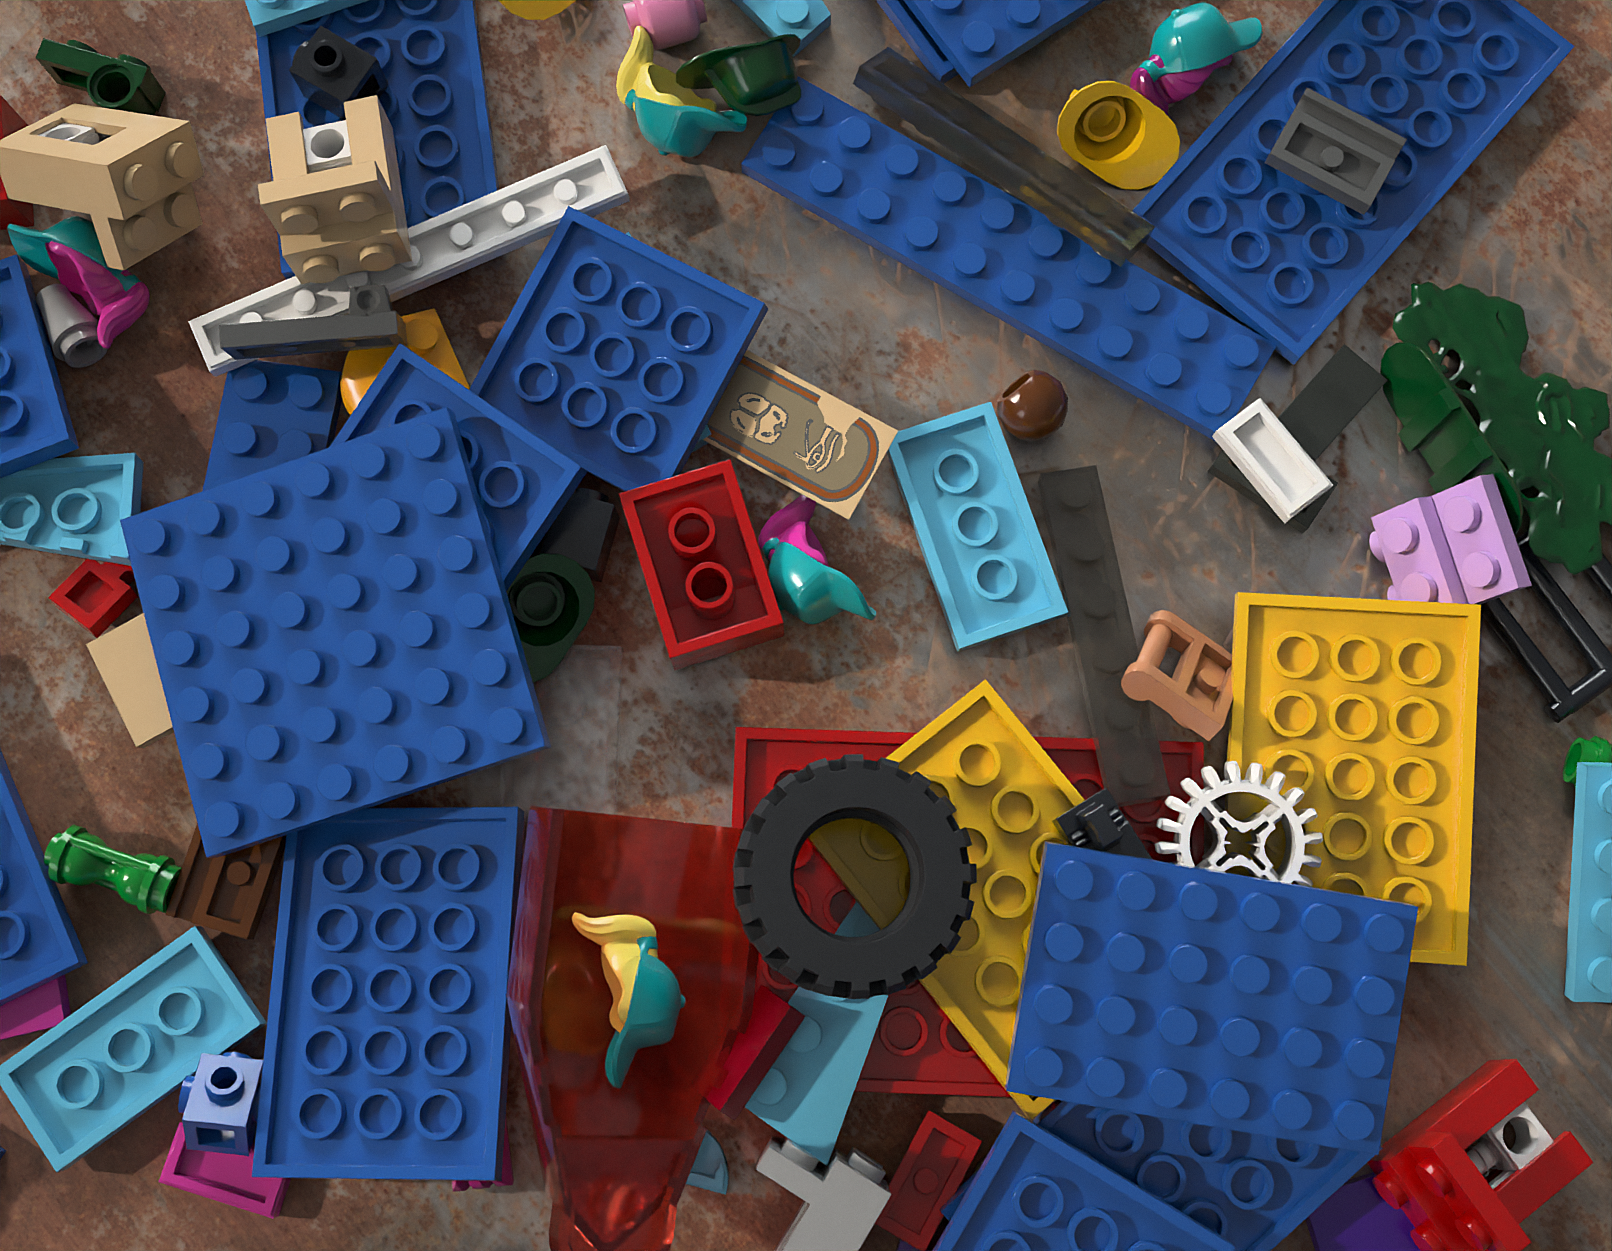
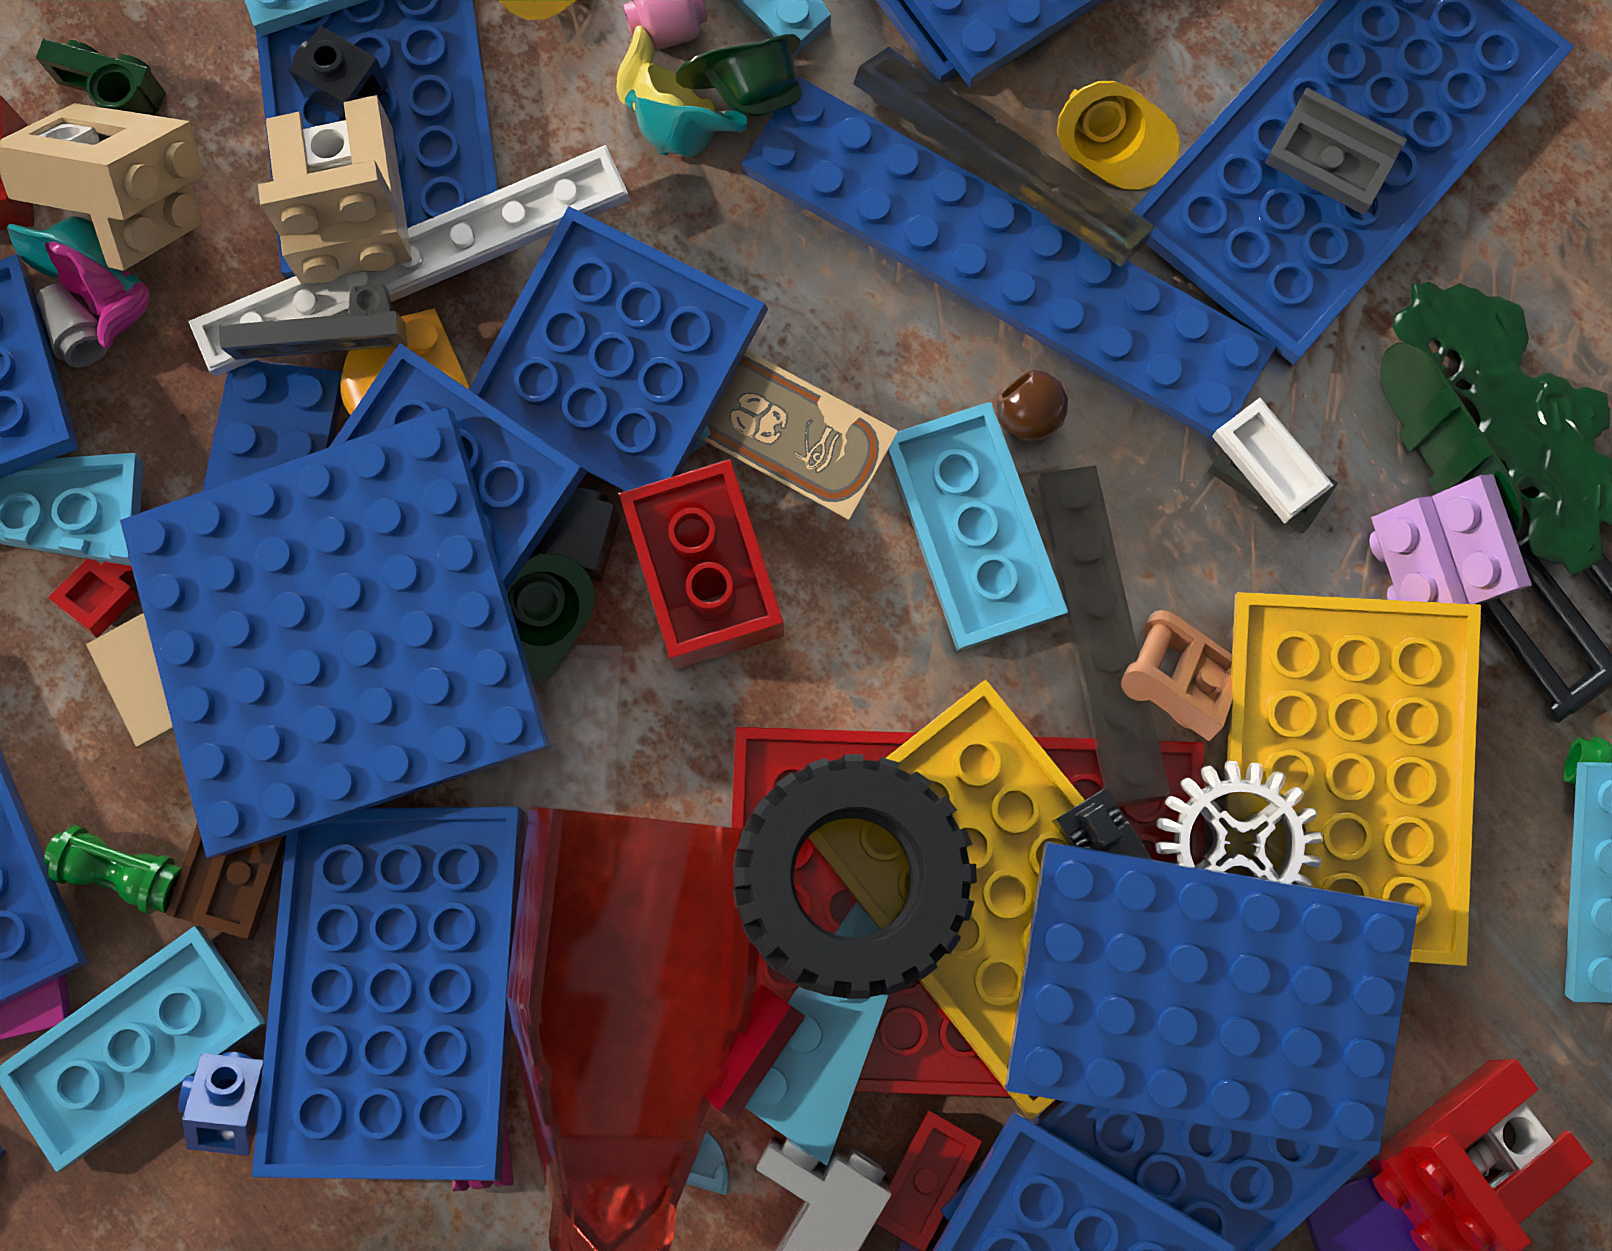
(222, 1178): dark pink tile -> none
(641, 985): hair -> none
(801, 571): teal hair -> none
(1188, 50): teal hair -> none
(1331, 401): pearl dark grey tile -> none

